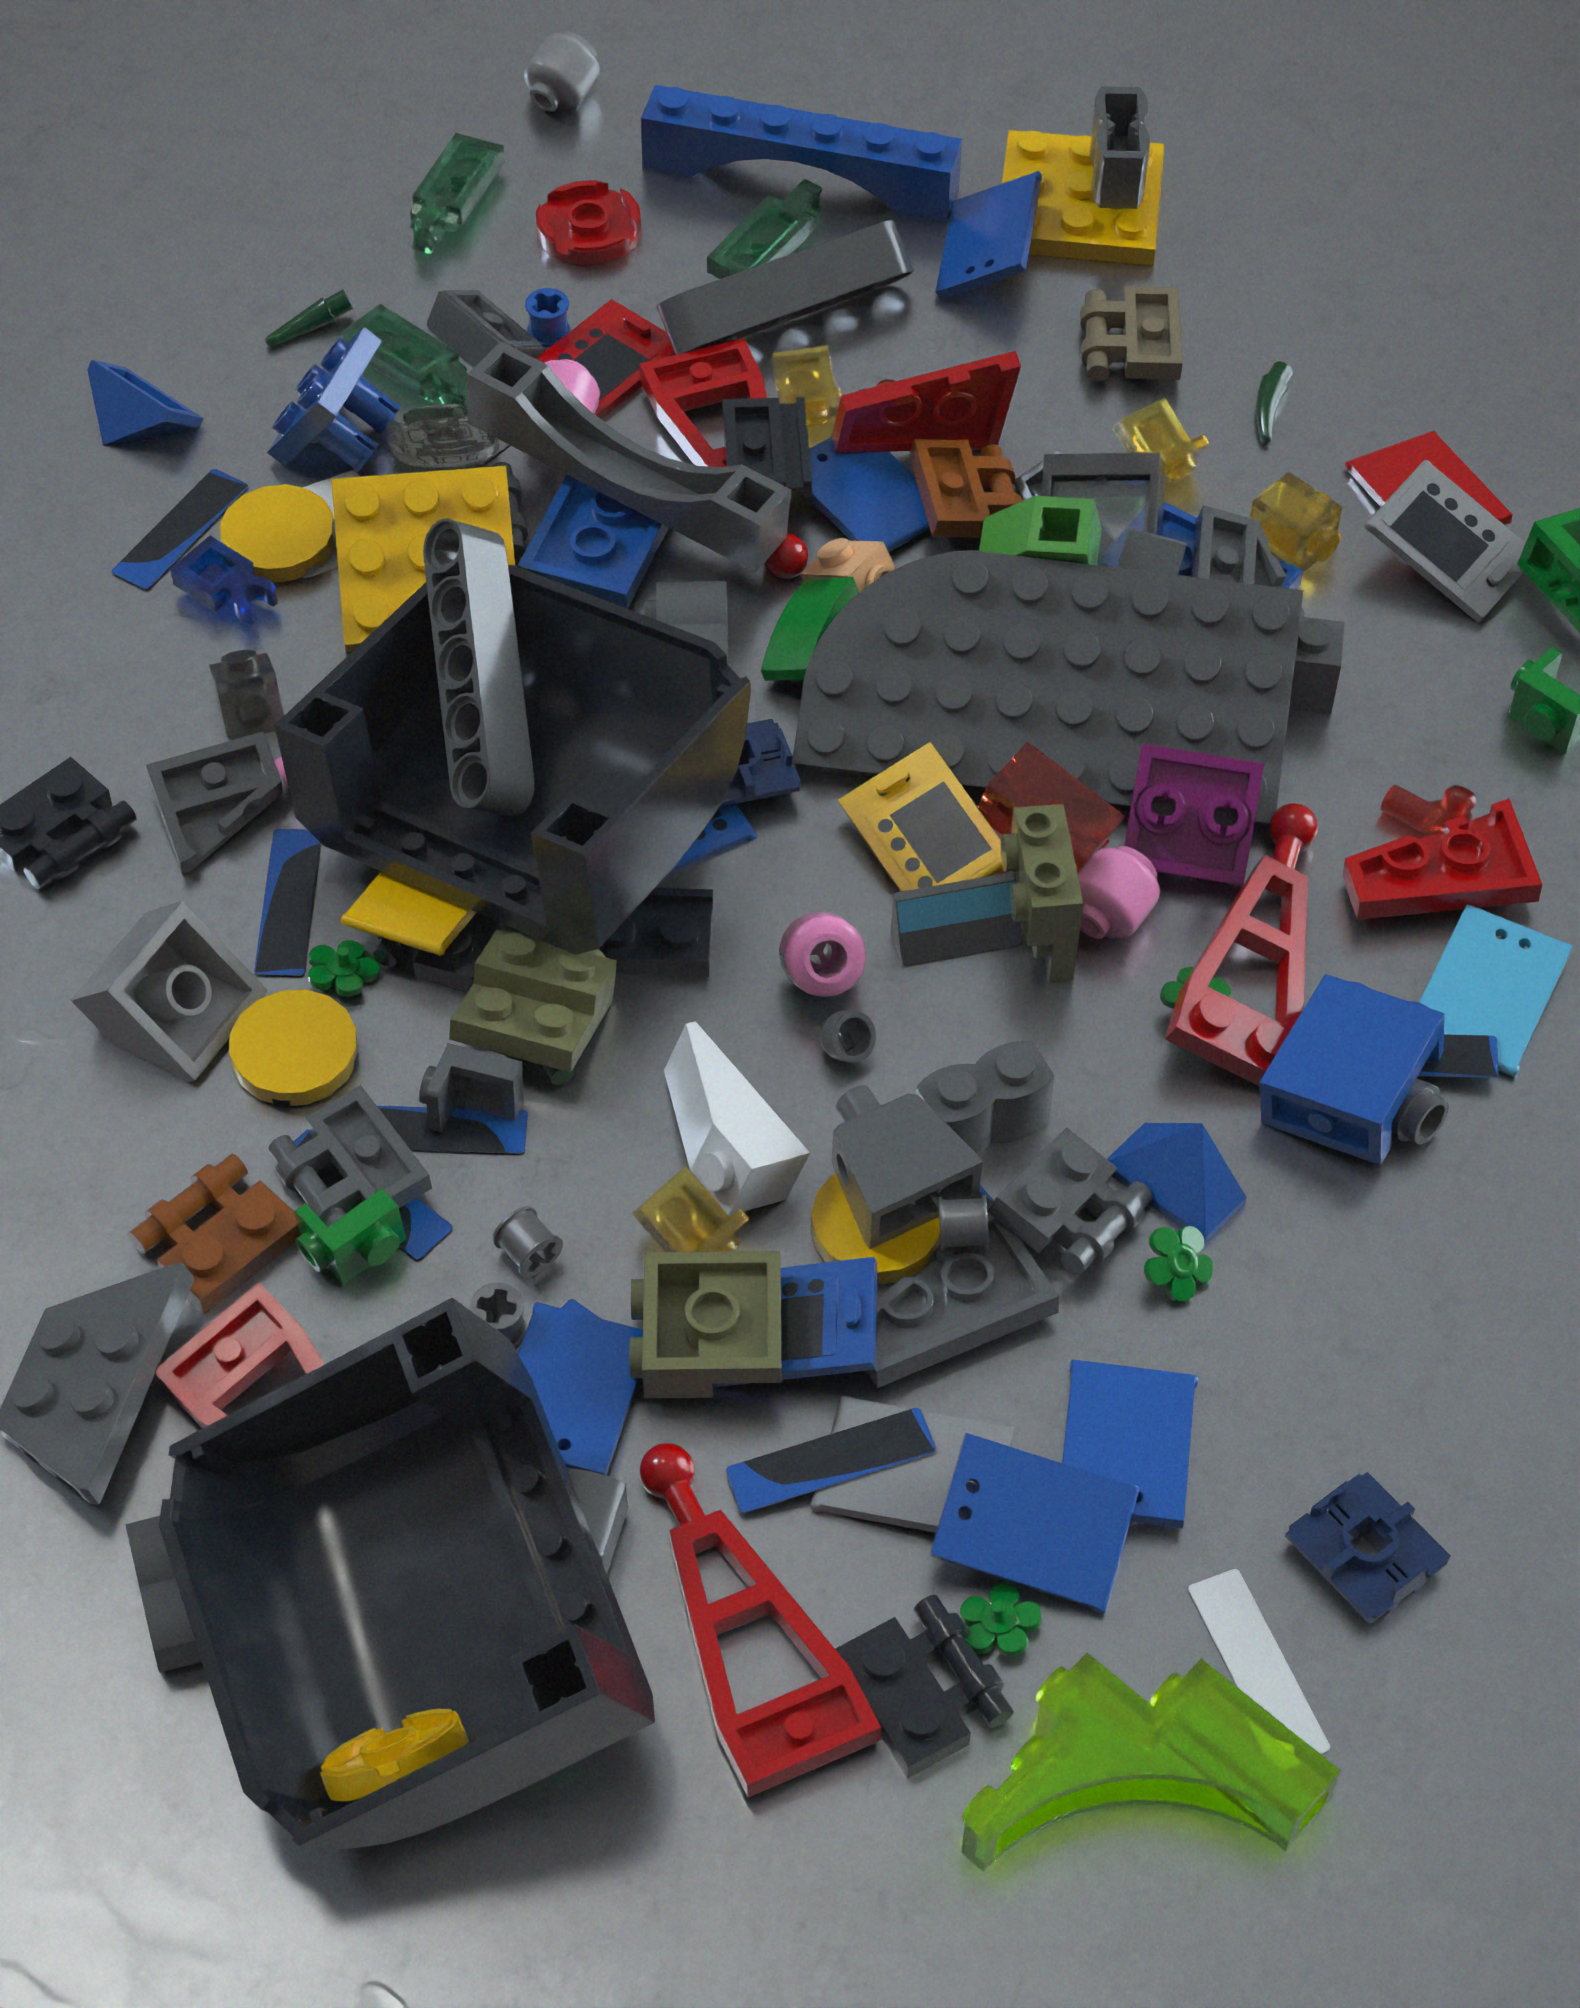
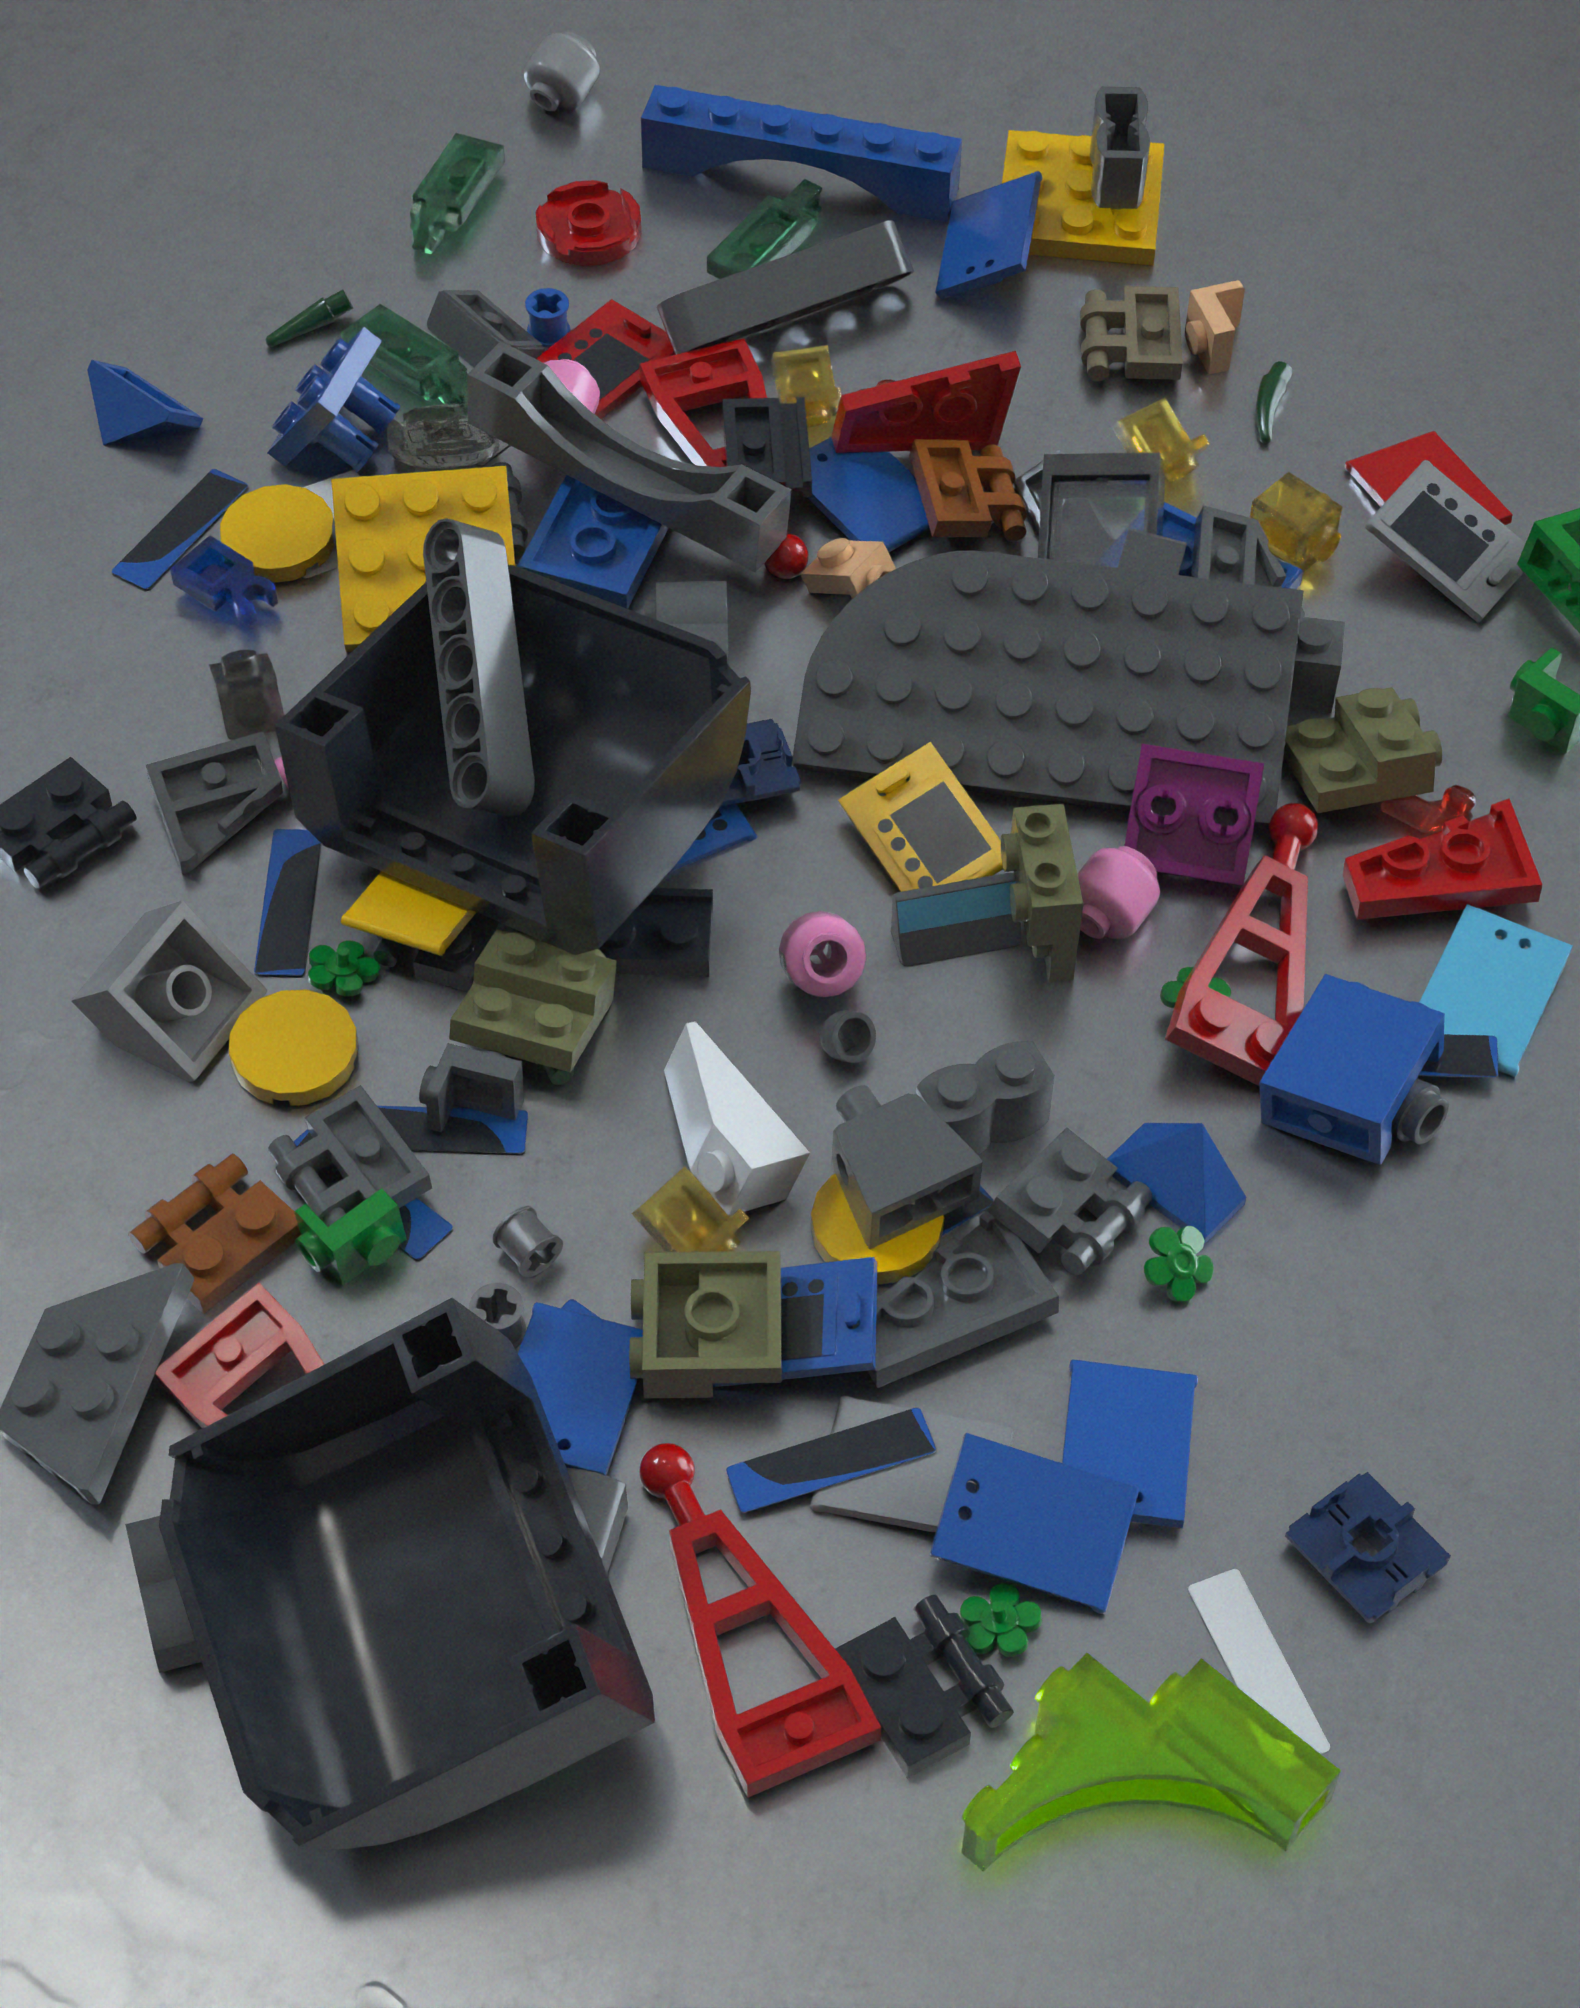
(382, 1757): yellow tile -> none
(803, 624): green slope -> none
(963, 1222): flat silver axle -> none
(1037, 781): clear red hinge -> none
(1045, 530): bright green slope -> none
(1212, 323): none -> light nougat bracket
(1364, 752): none -> olive plate

